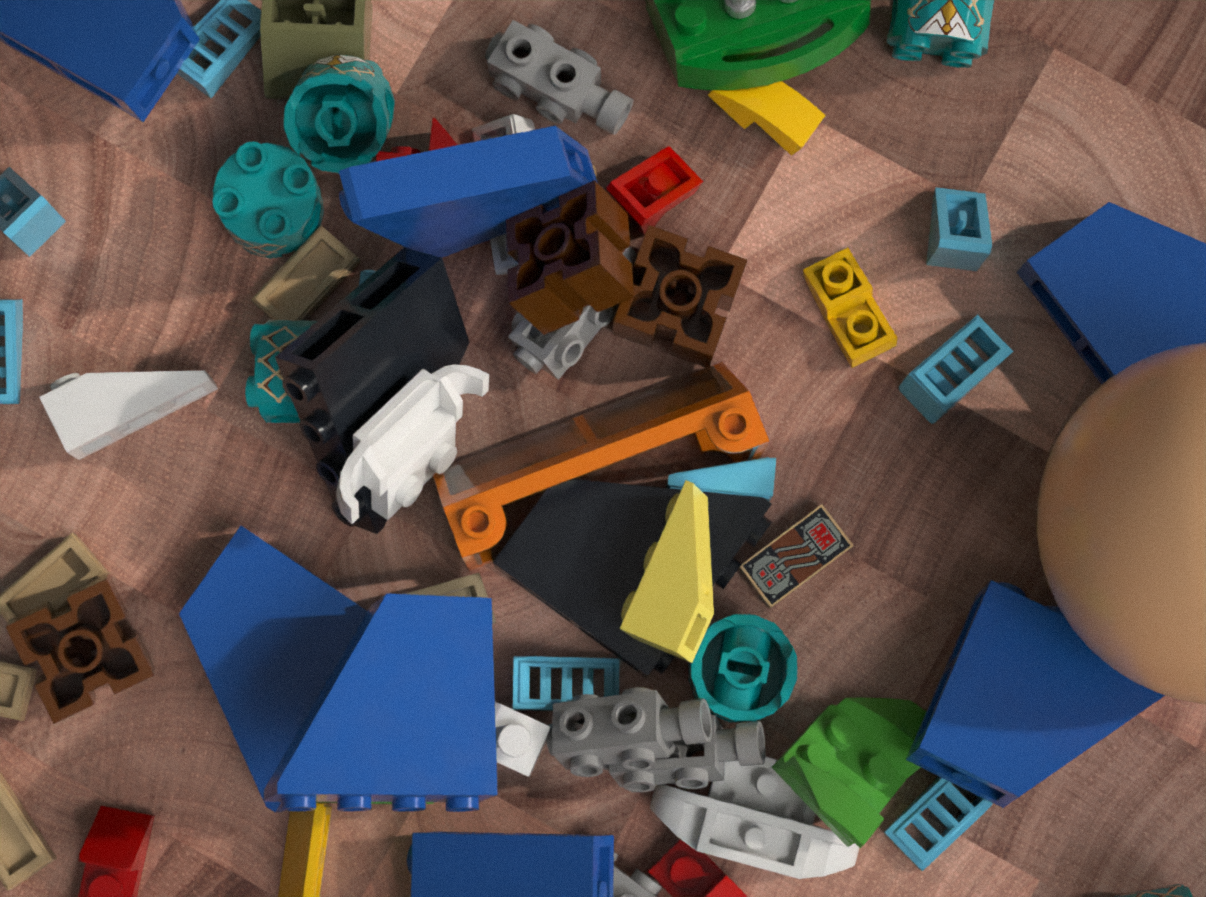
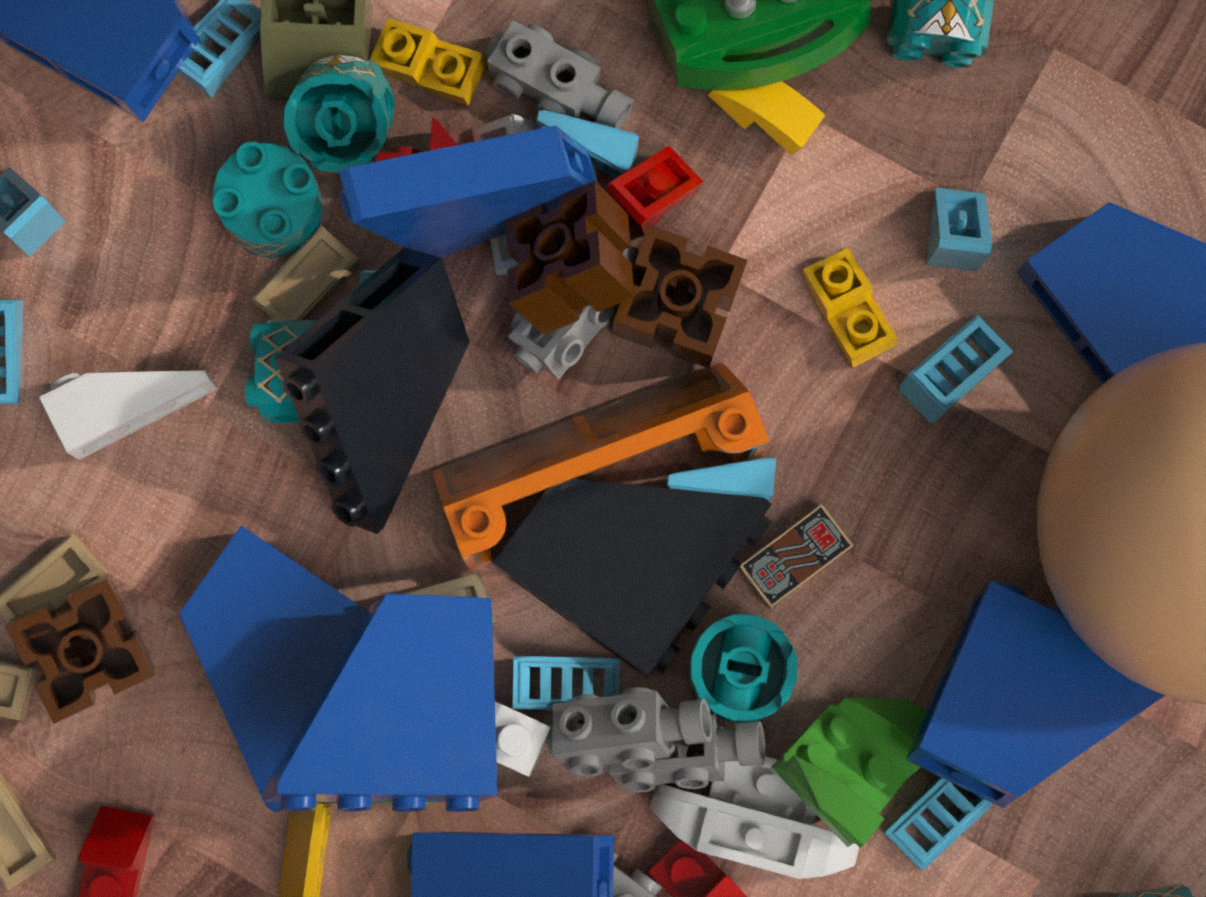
(408, 440): white plate -> none
(428, 63): none -> yellow slope
(609, 148): none -> medium azure slope
(676, 590): light yellow slope -> none

